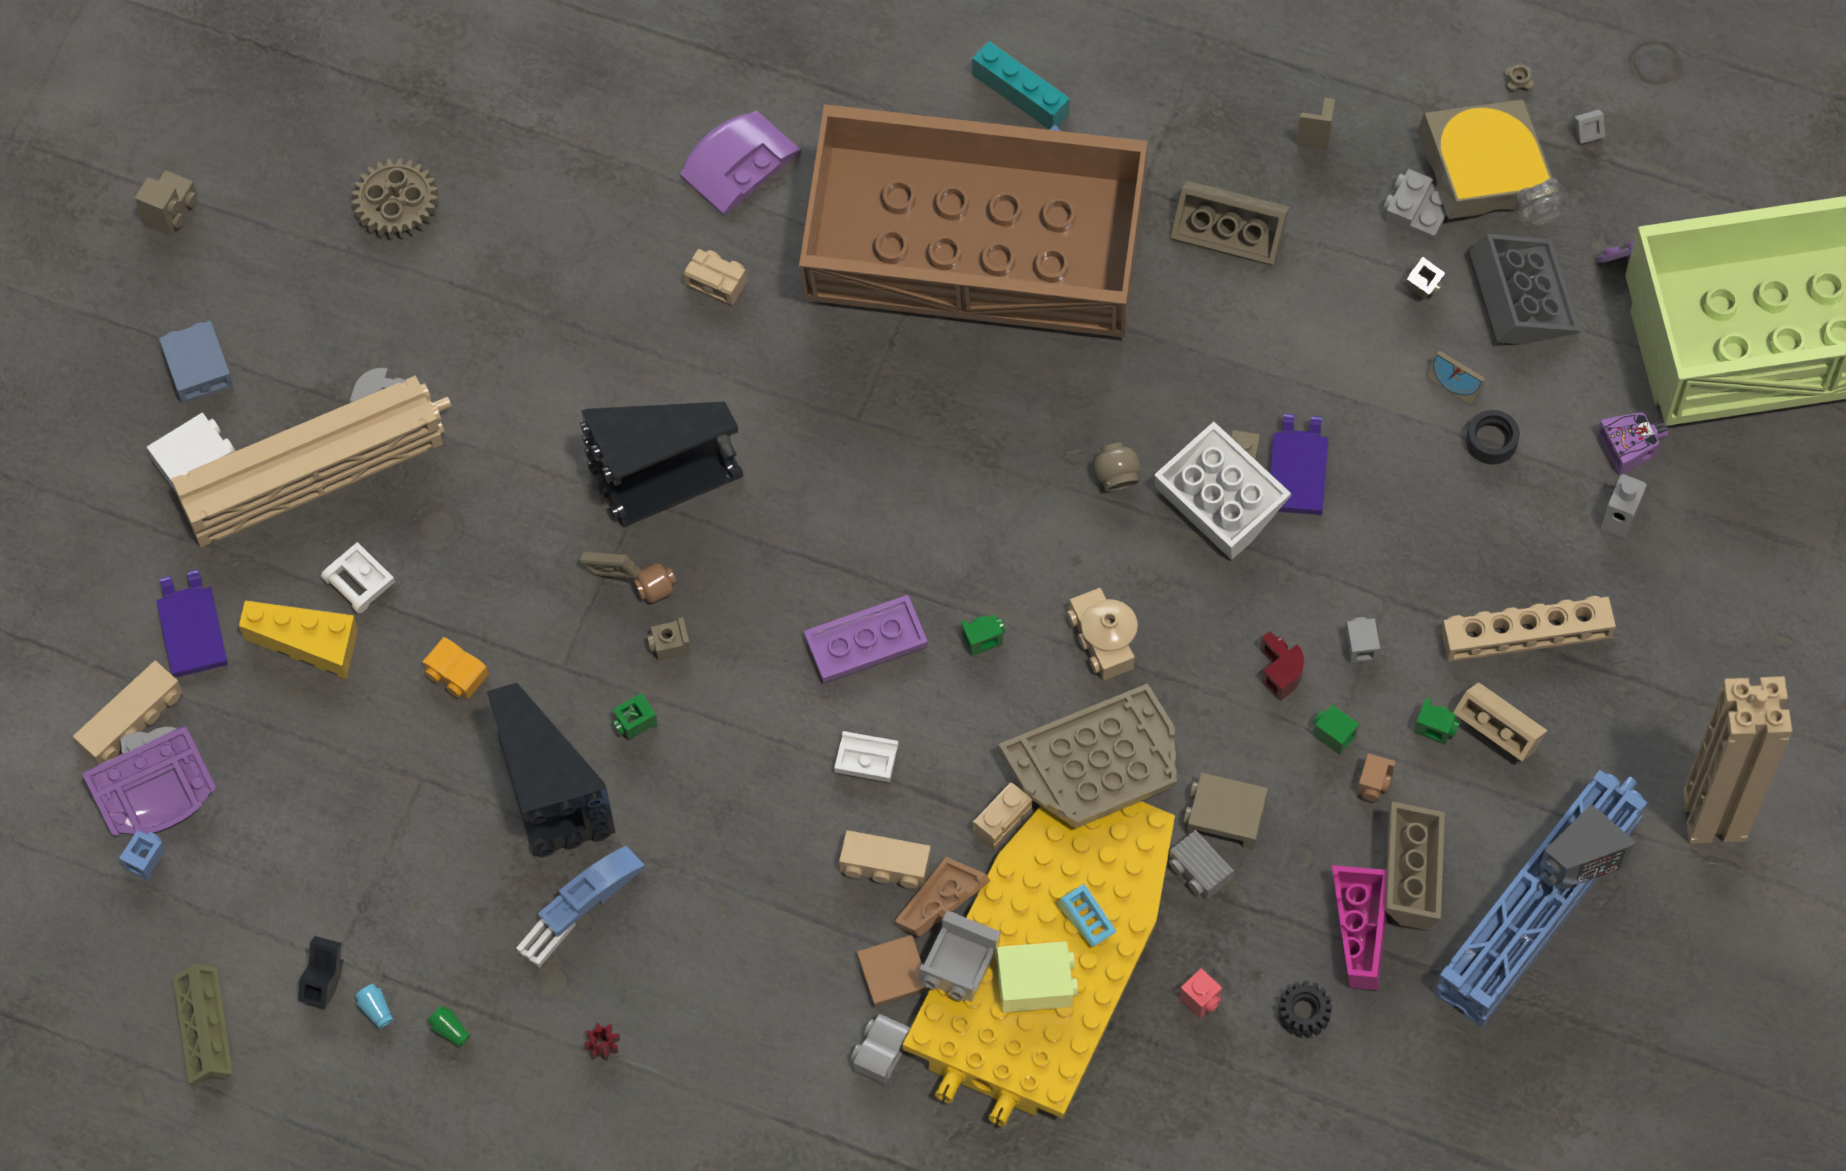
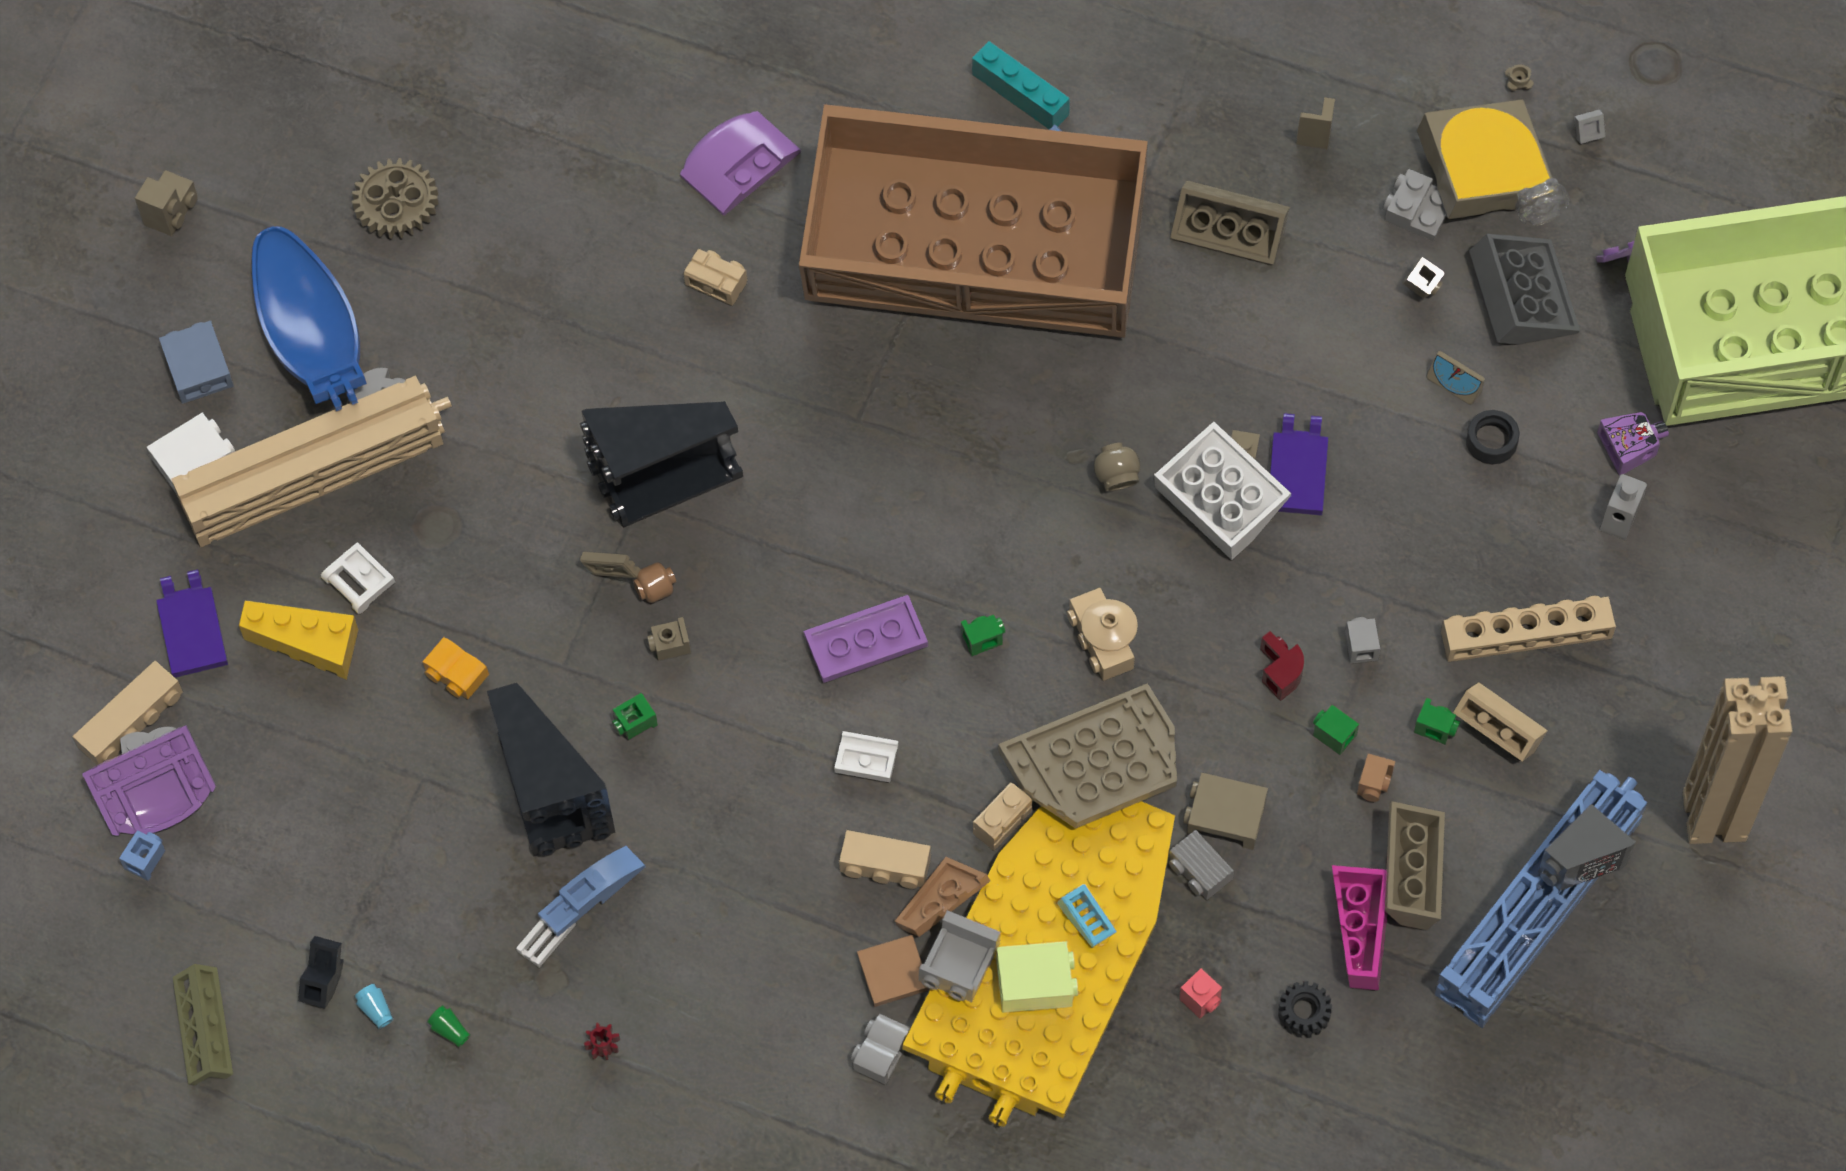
(306, 316): none -> blue windscreen

